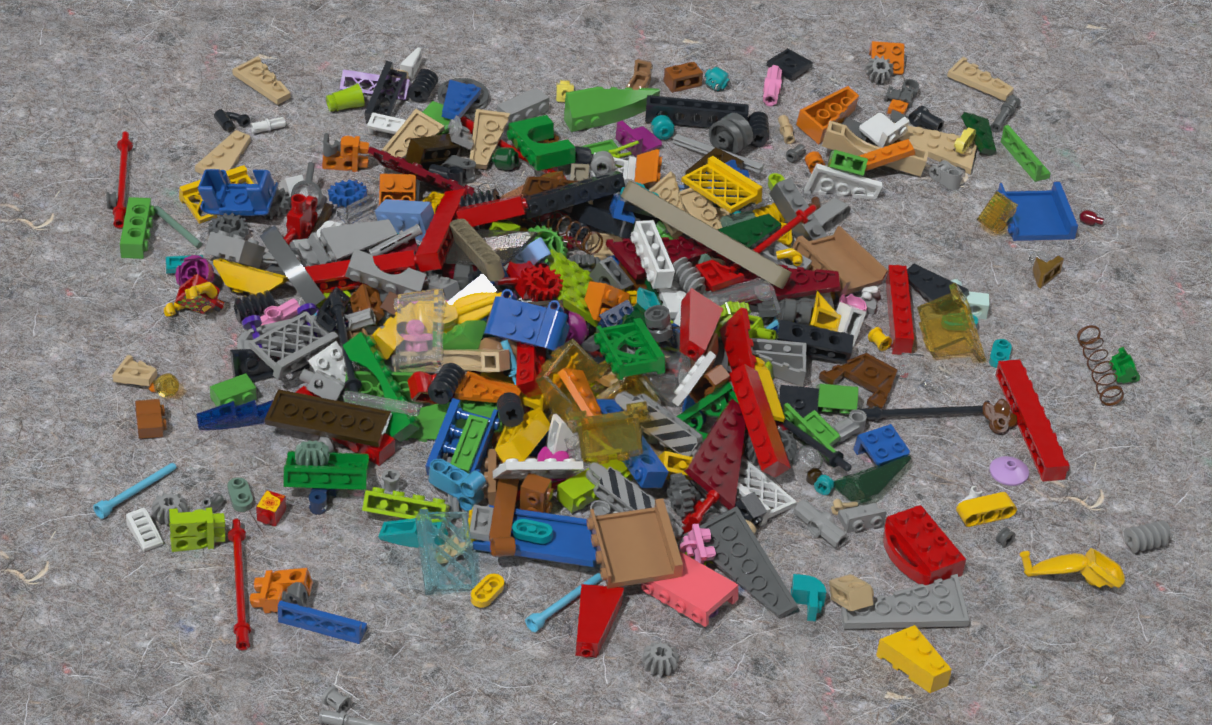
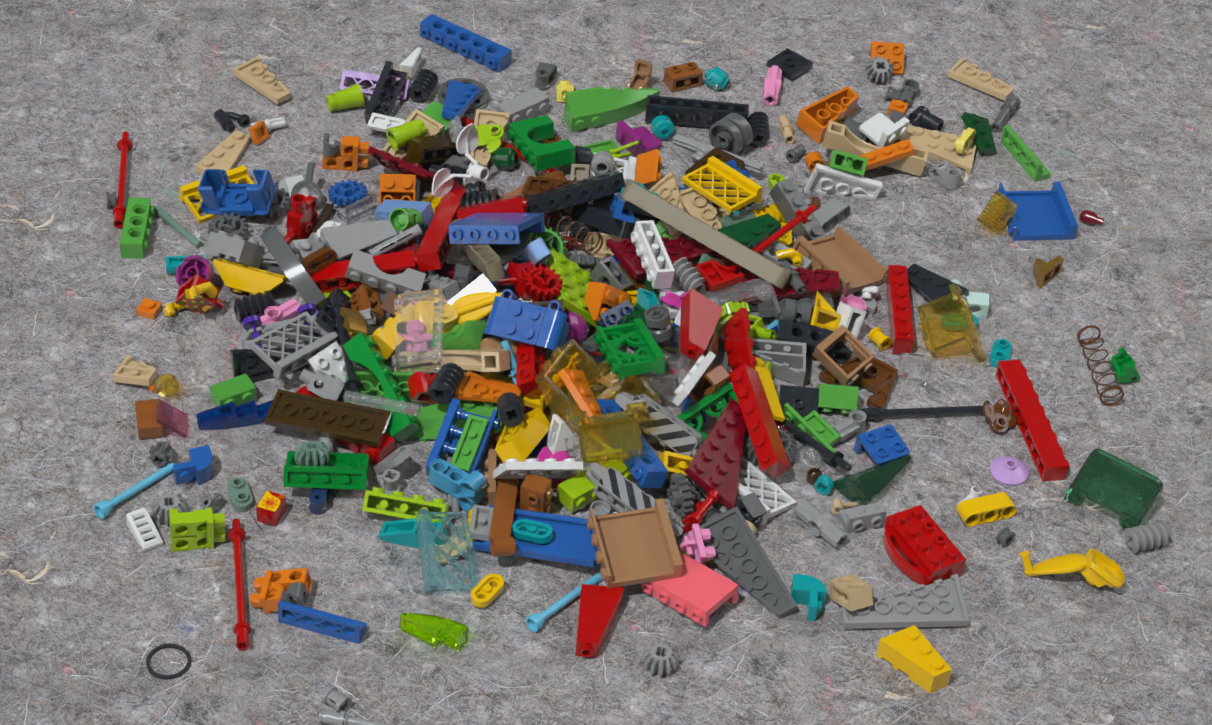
(149, 308): none -> orange plate
(161, 453): none -> dark grey gear
(172, 418): none -> clear pink piece
(173, 676): none -> black piece
(197, 468): none -> blue brick
(258, 132): none -> orange plate
(319, 259): none -> reddish brown beam
(353, 321): none -> pearl gold slope
(393, 460): none -> light grey wing
(401, 135): none -> lime plant
(405, 218): none -> bright green wheel
(435, 630): none -> clear neon green slope
(465, 43): none -> blue brick
(466, 142): none -> white plant
(476, 187): none -> black wheel
(488, 138): none -> lime plate
(495, 228): none -> blue panel
(545, 75): none -> dark grey piece
(673, 299): none -> dark pink plate
(701, 152): none -> light grey wheel
(794, 280): none -> dark grey pin
(854, 345): none -> medium nougat window
(1117, 487): none -> clear green windscreen

